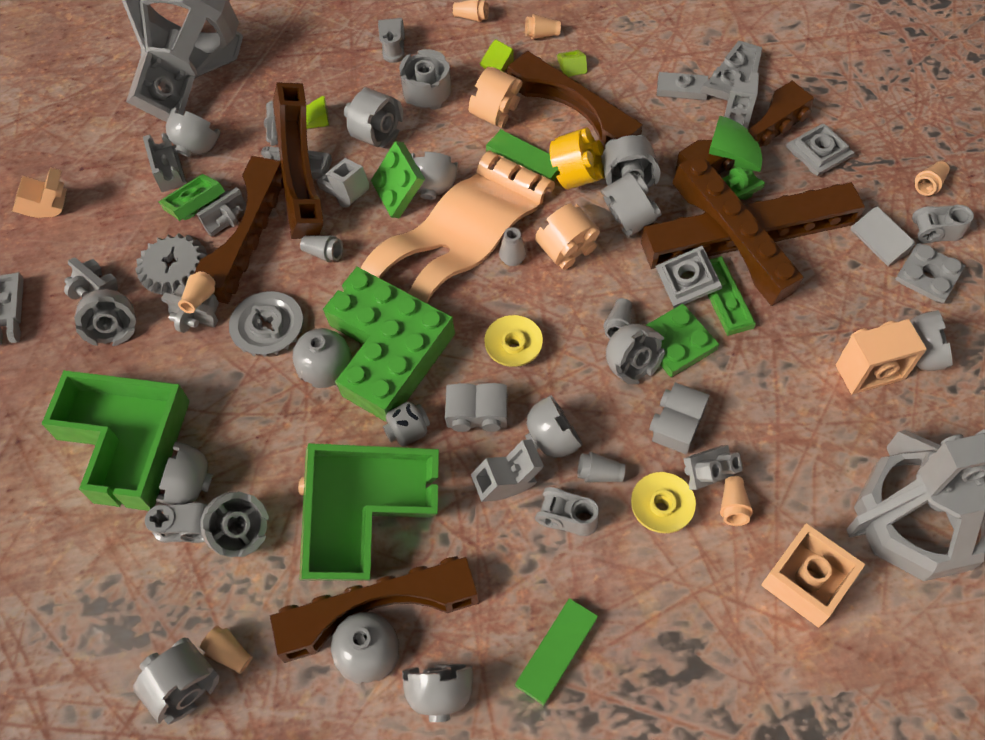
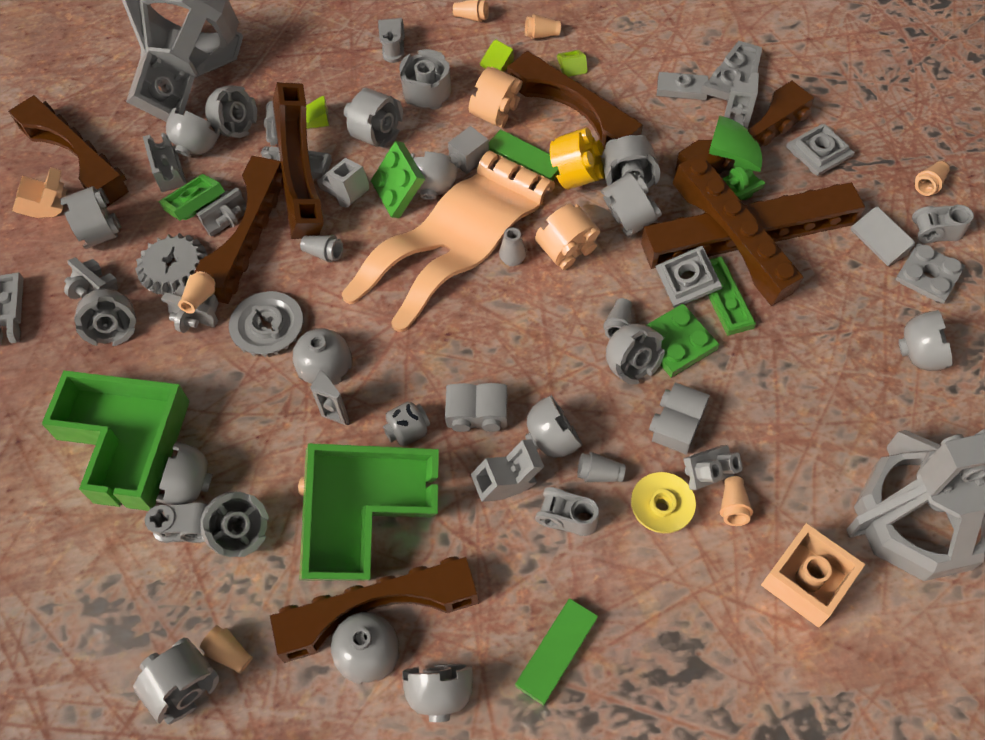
(41, 124): none -> reddish brown arch
(90, 216): none -> light grey brick
(231, 111): none -> light grey cylinder
(329, 399): none -> light grey slope
(398, 340): bright green piece -> none
(468, 149): none -> light grey brick
(513, 330): light yellow dish -> none
(880, 356): light nougat brick -> none

